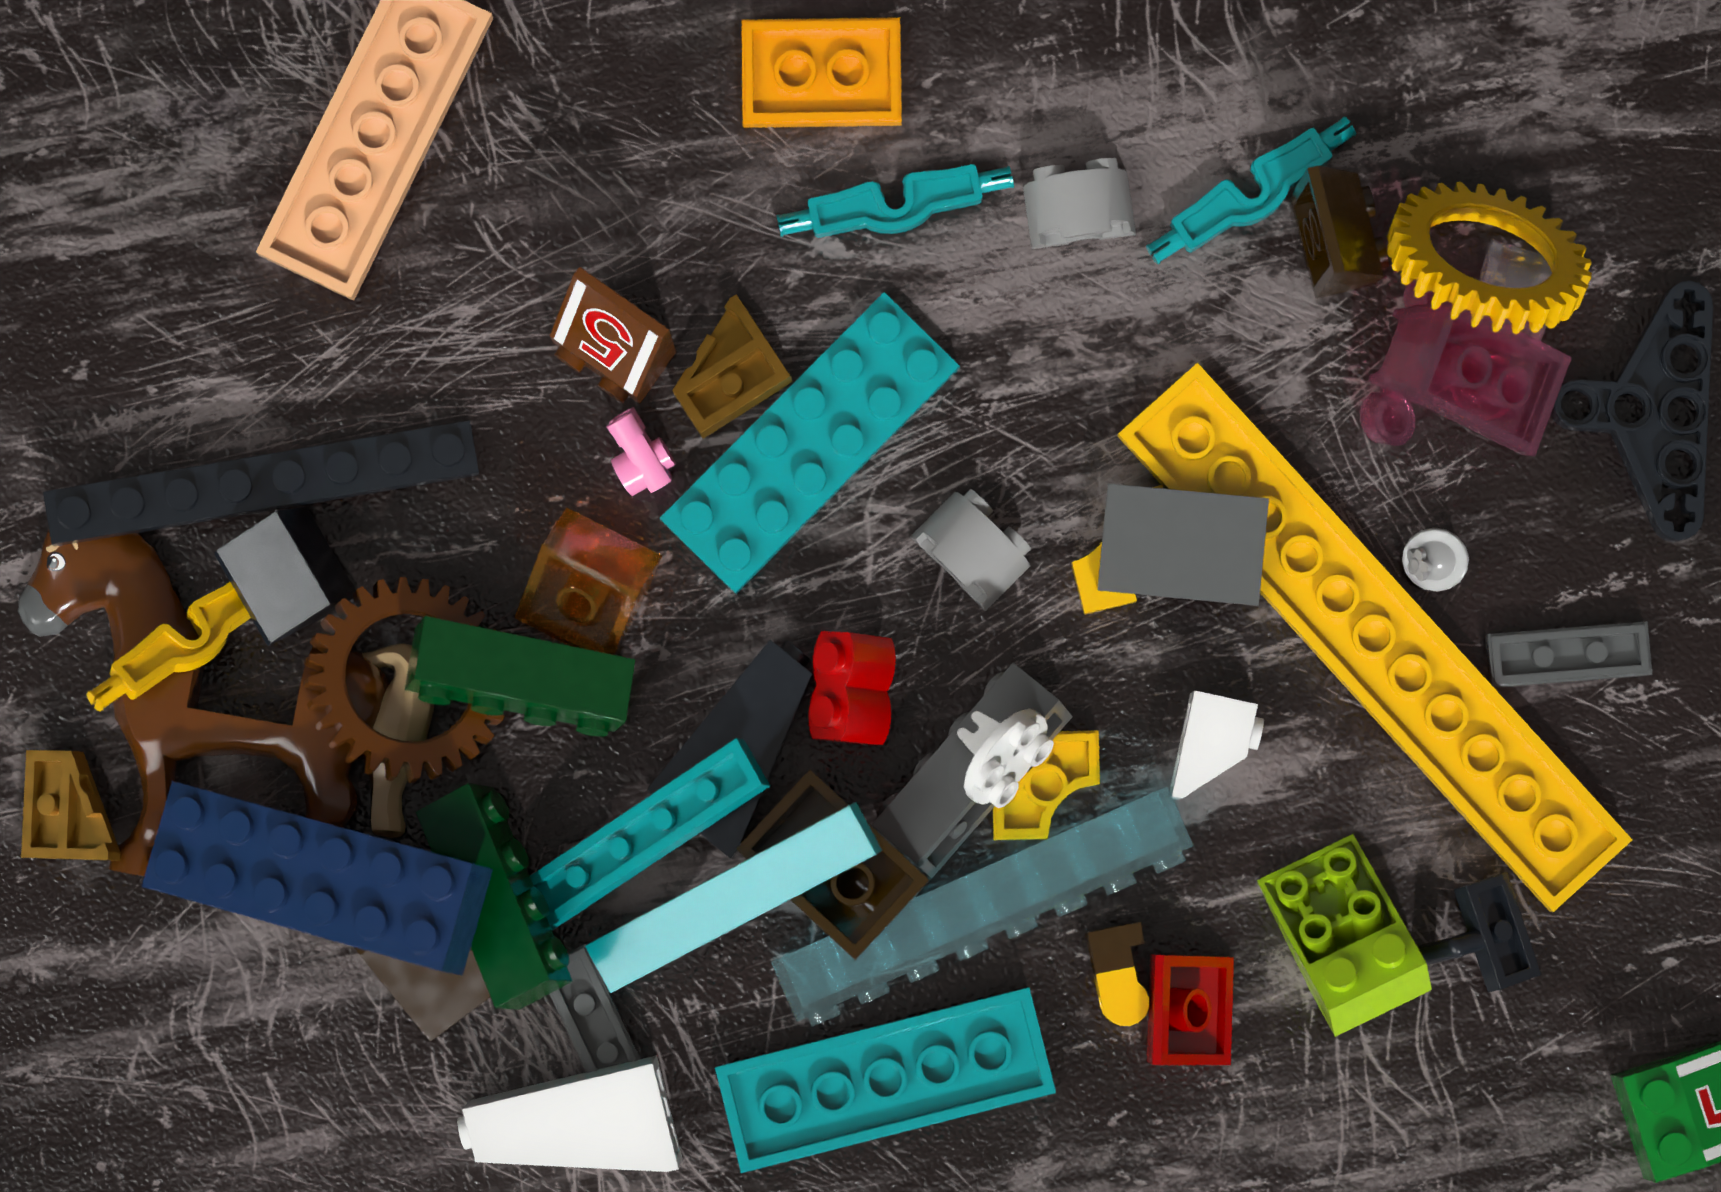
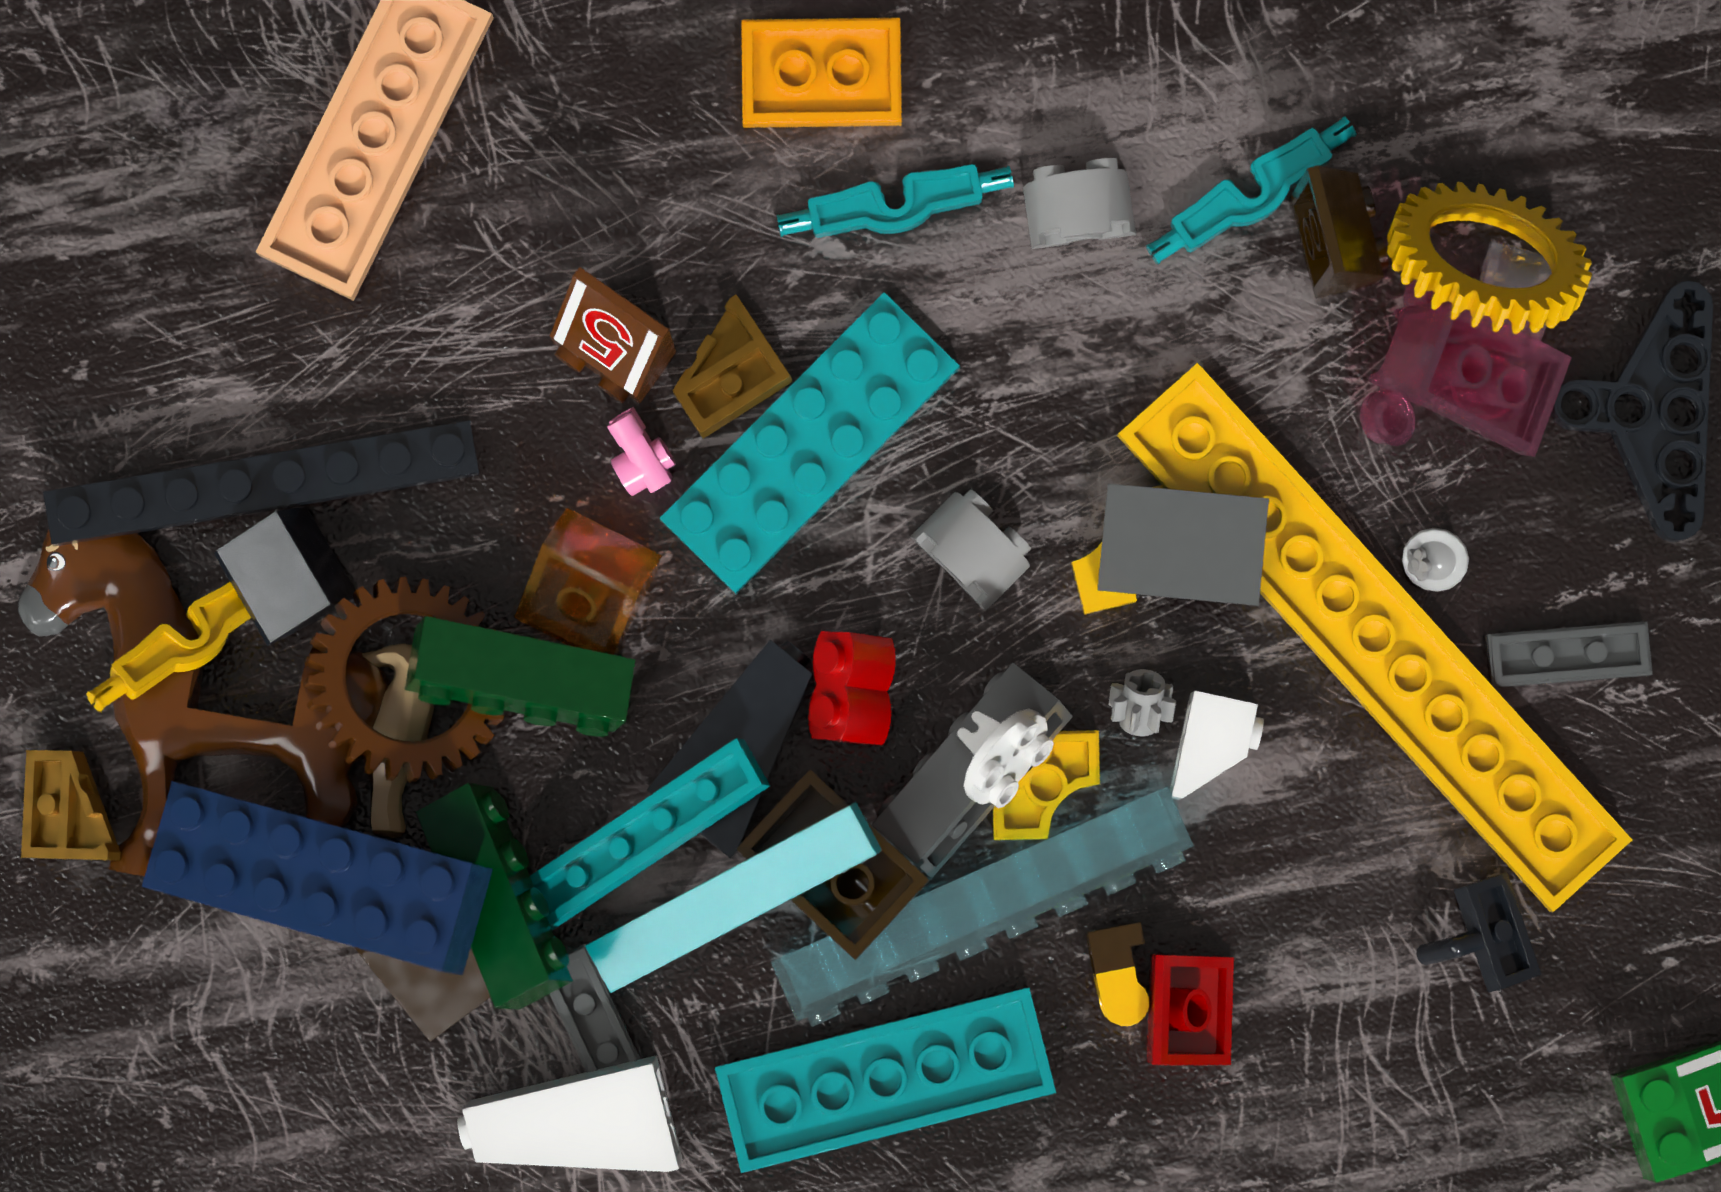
(1142, 702): none -> light grey gear
(1345, 935): lime slope -> none

